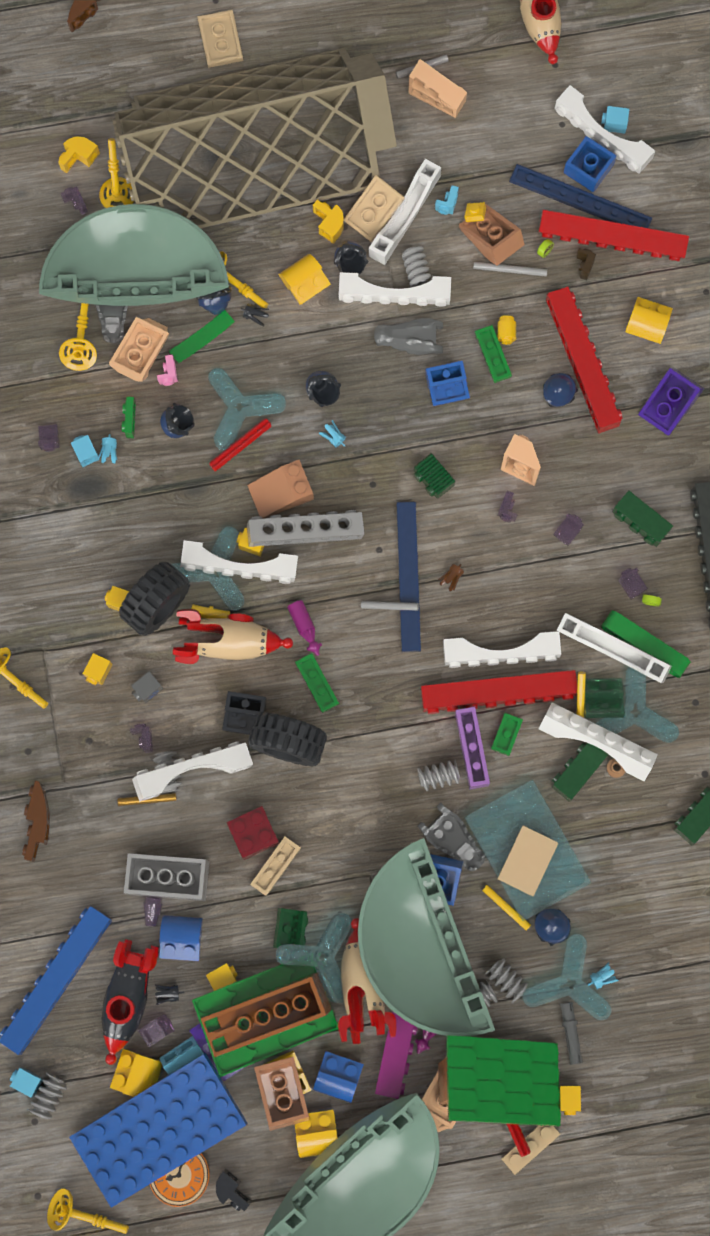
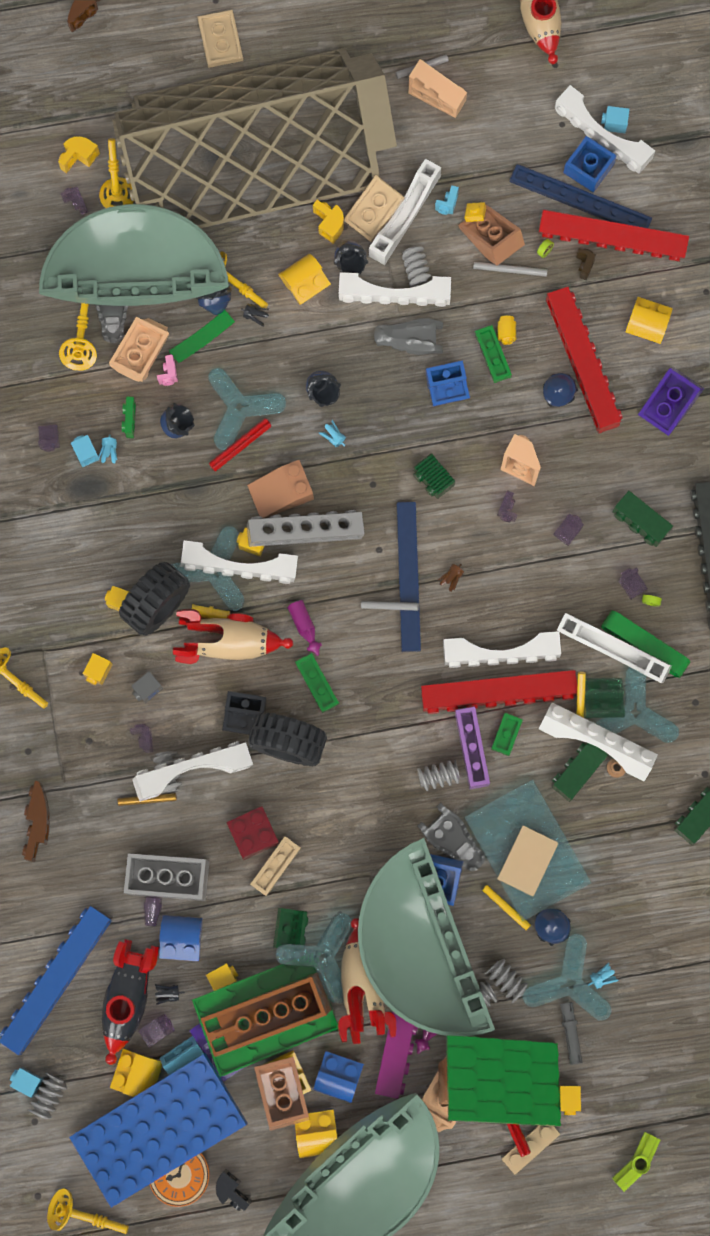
(629, 1173): none -> lime piece

